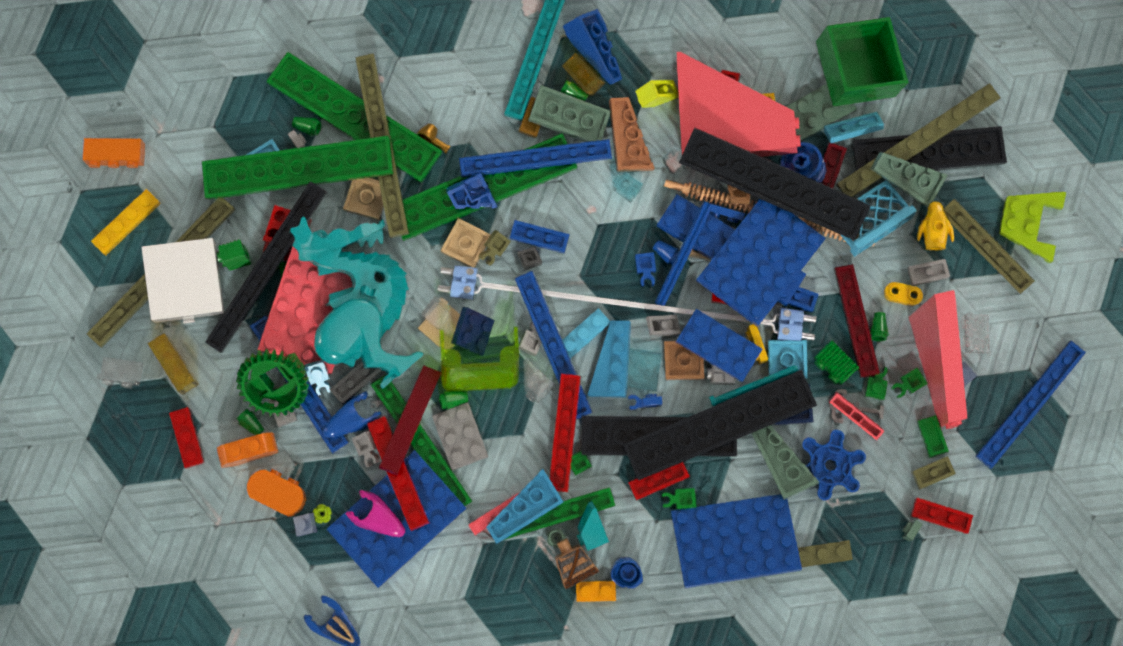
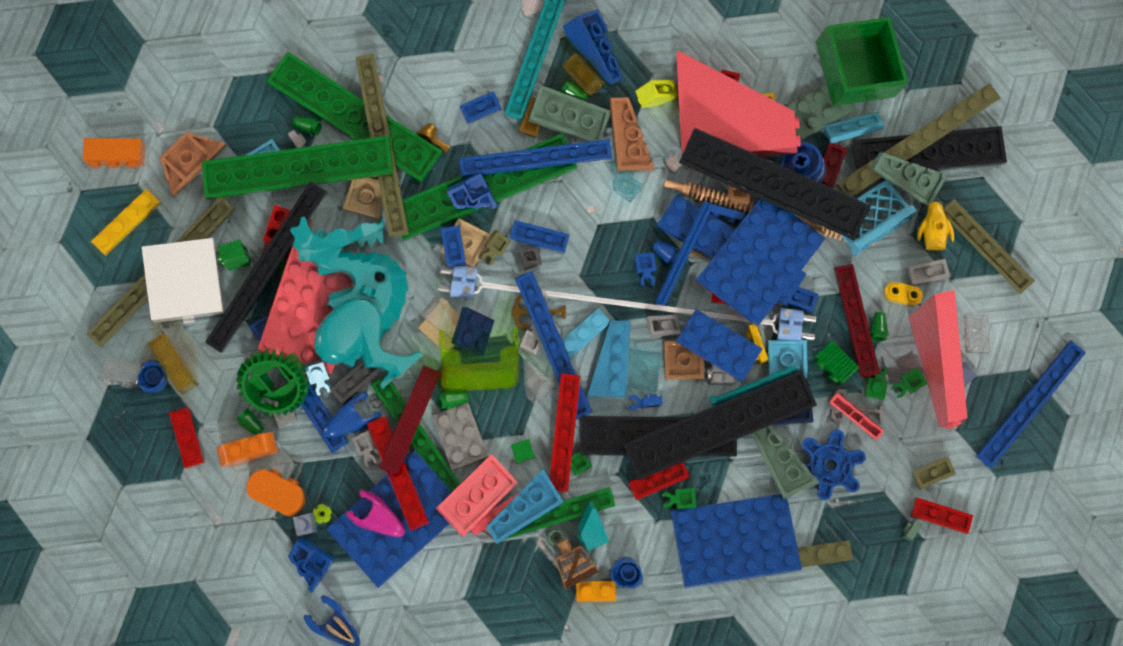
(152, 377): none -> blue hair
(185, 157): none -> nougat wing
(310, 561): none -> blue slope
(453, 246): none -> blue plate
(476, 495): none -> coral plate
(480, 107): none -> blue plate
(516, 312): none -> pearl gold piece
(522, 451): none -> green tile
(932, 436): green tile -> none
(1022, 221): lime wing -> none

